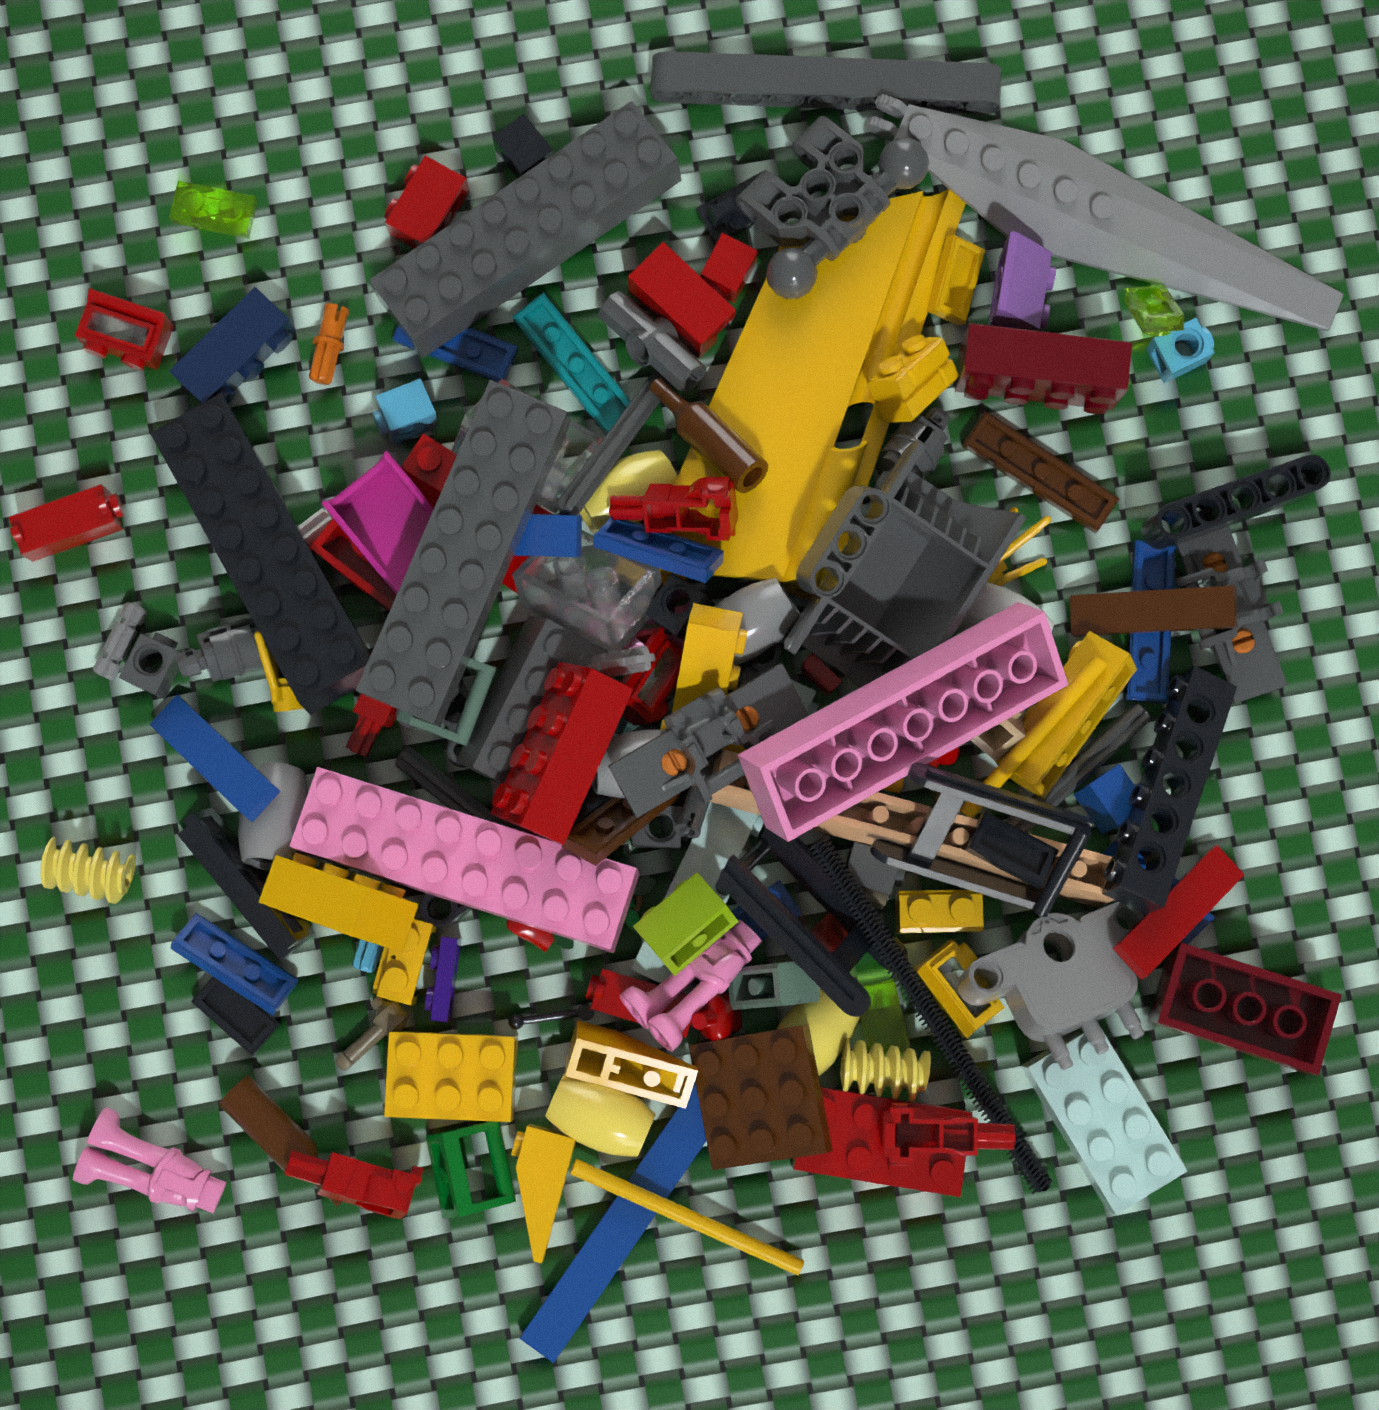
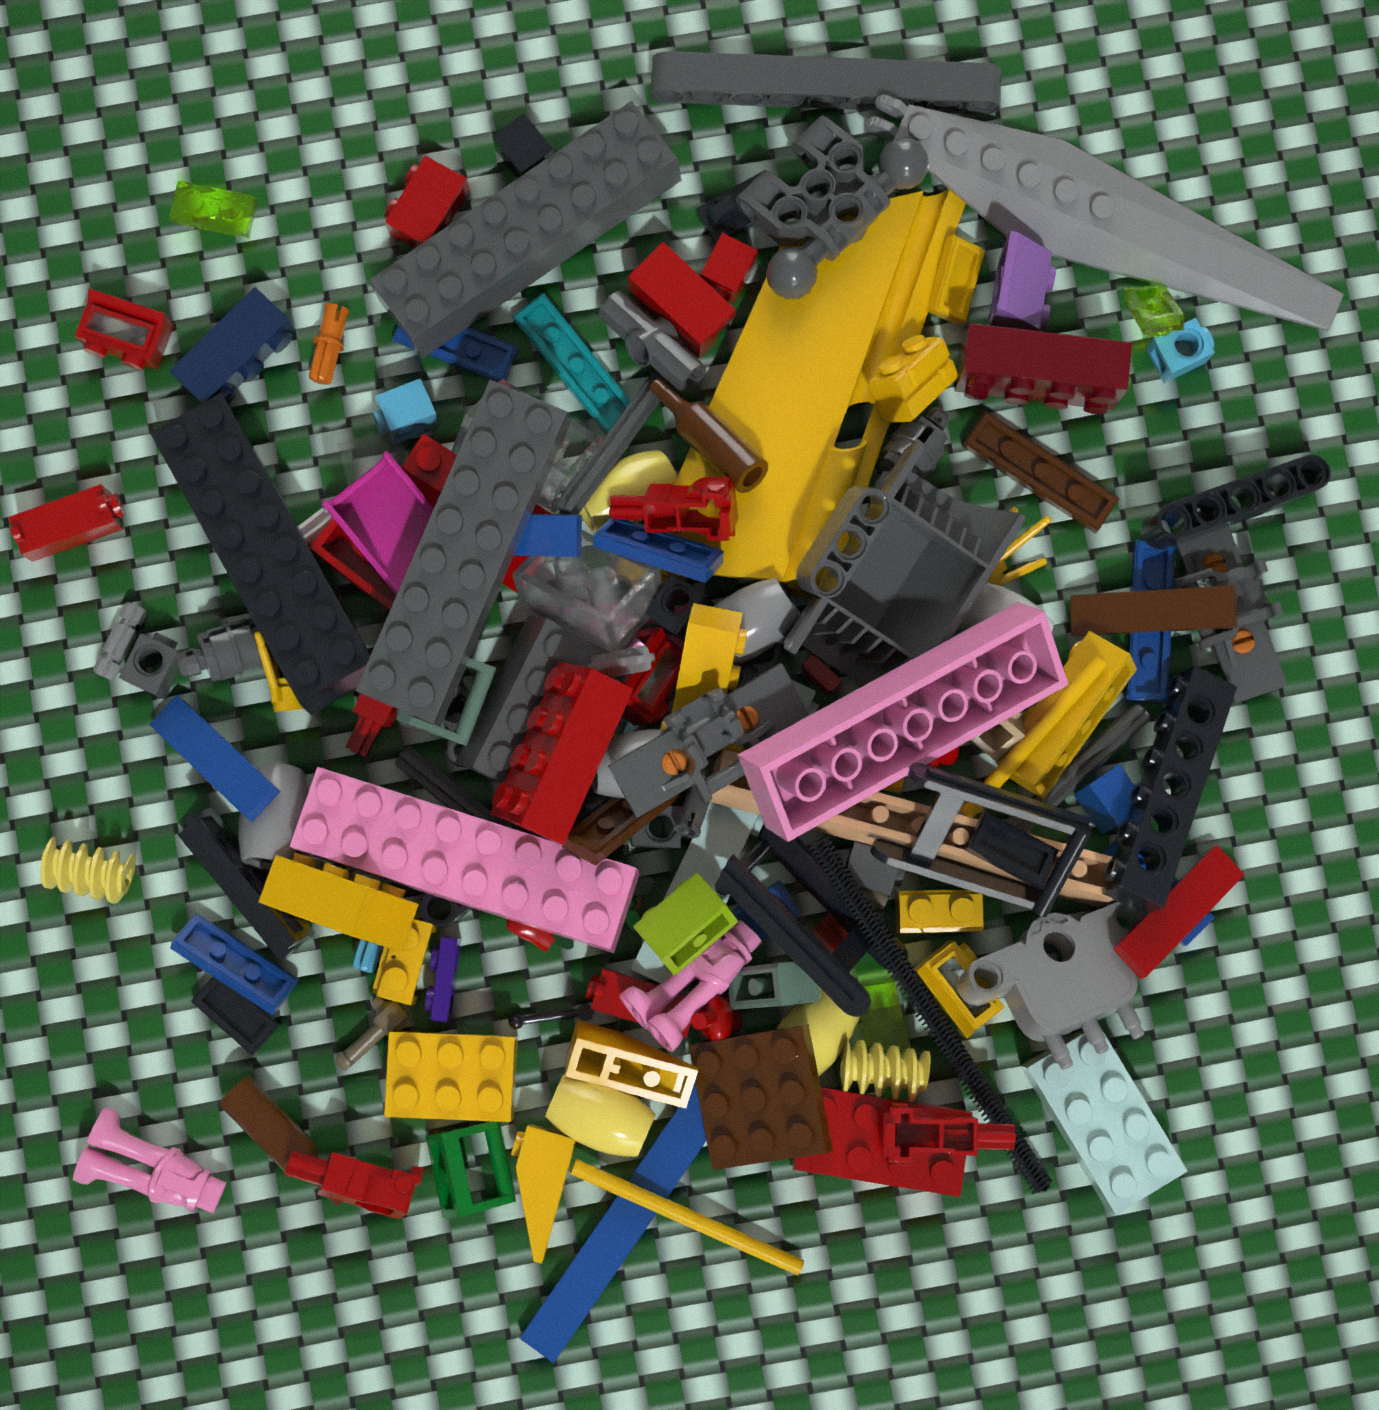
(1245, 1008): dark red brick -> none

